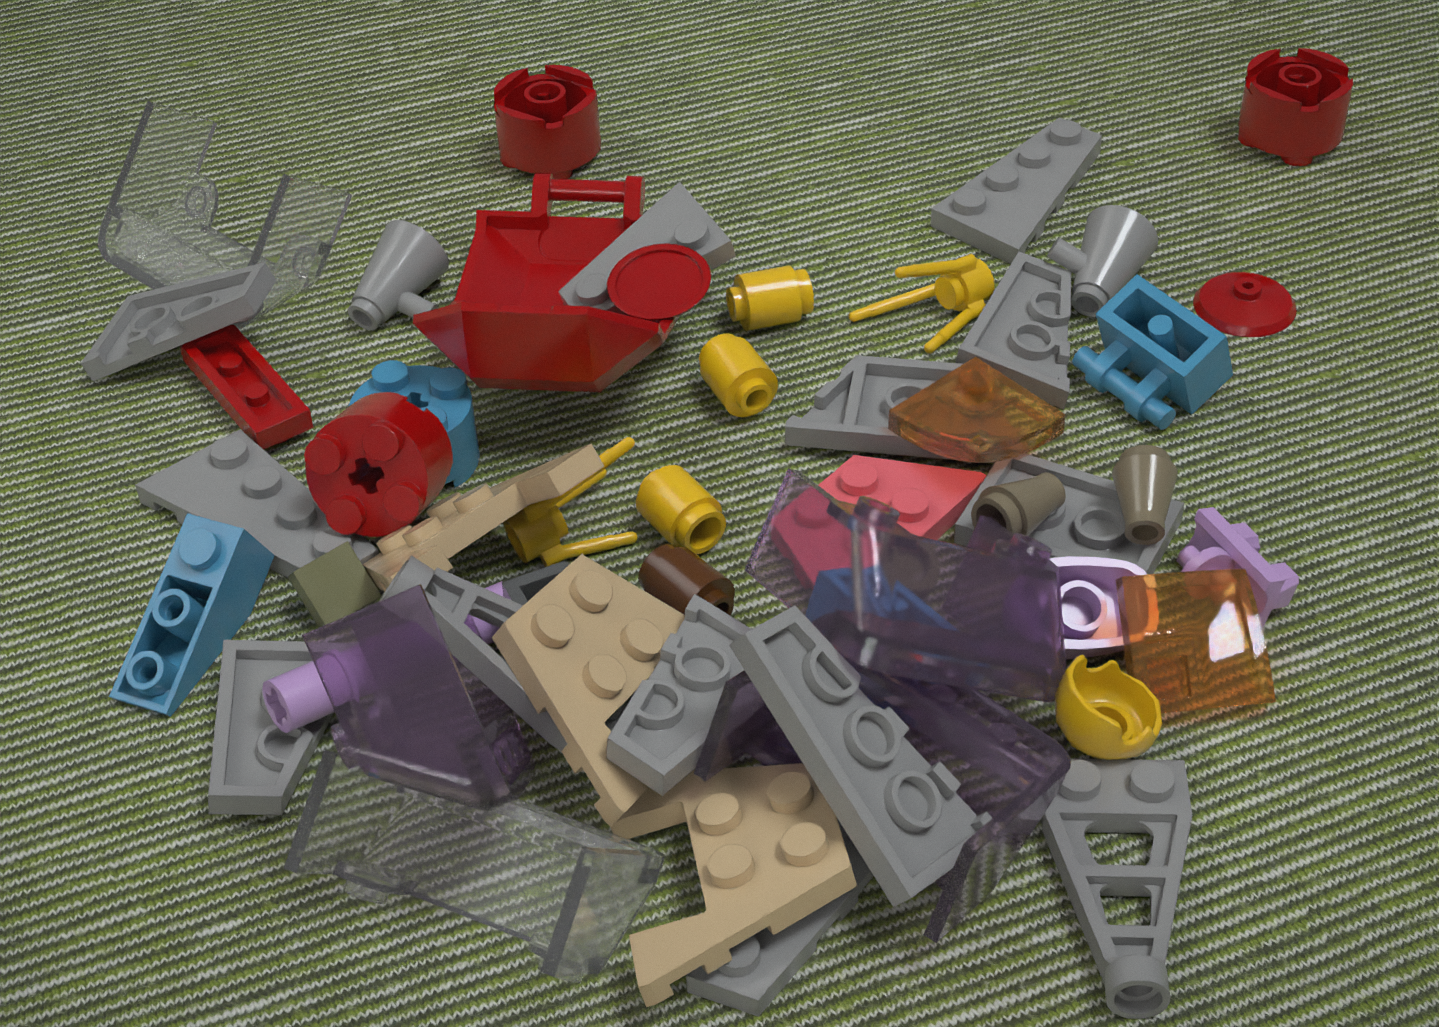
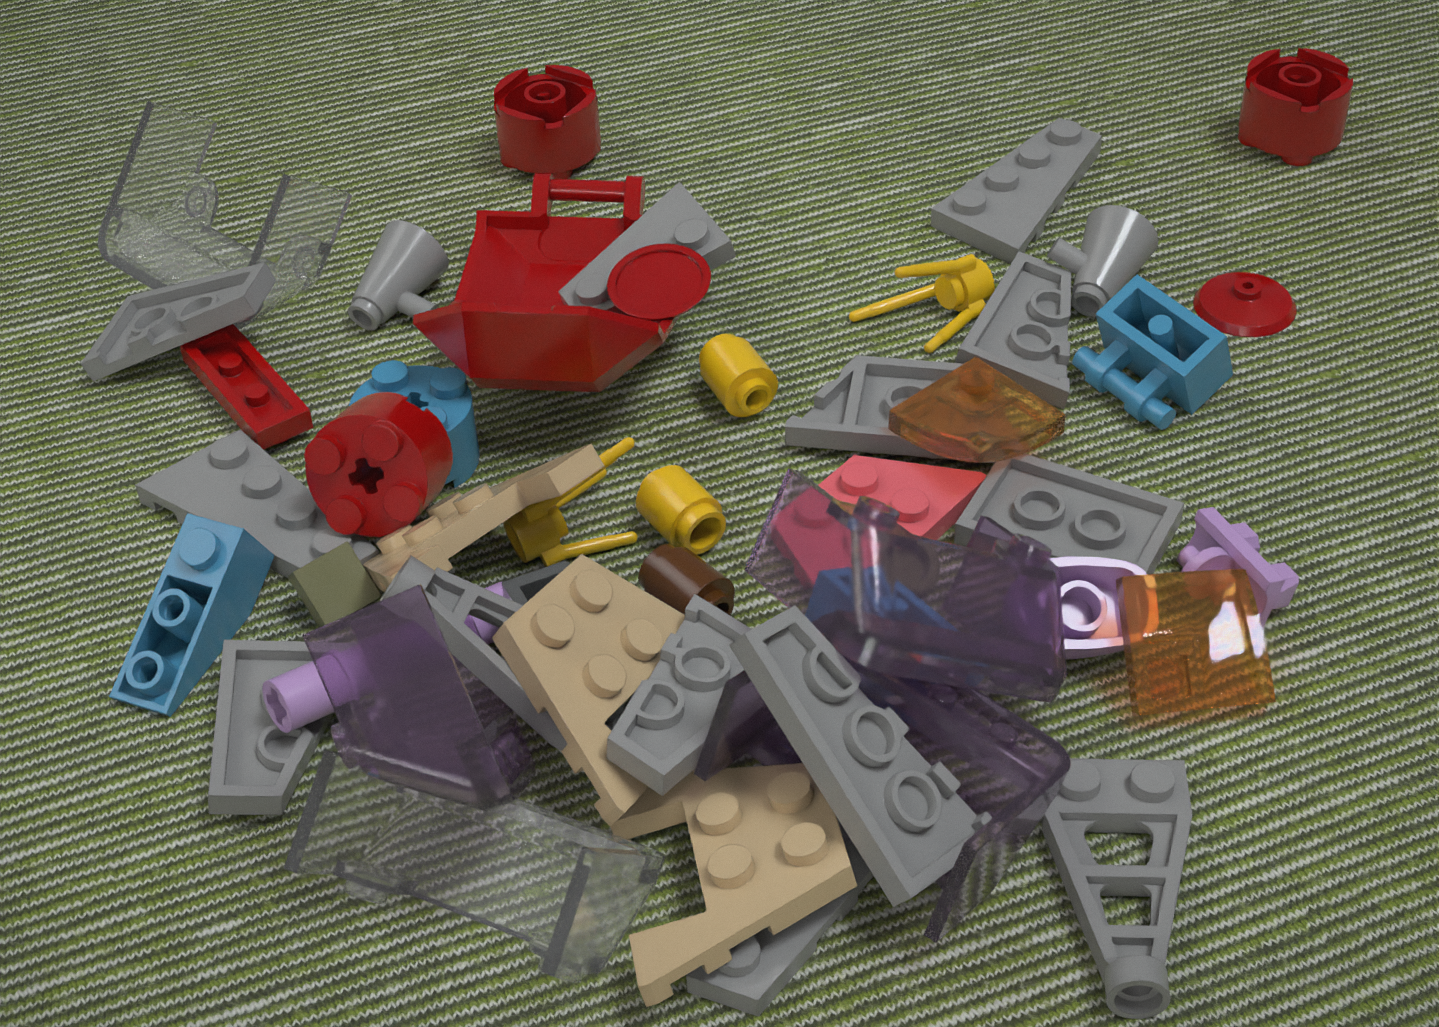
(770, 297): yellow brick -> none
(1020, 504): dark tan cone -> none
(1106, 711): yellow hair -> none
(1144, 491): dark tan cone -> none

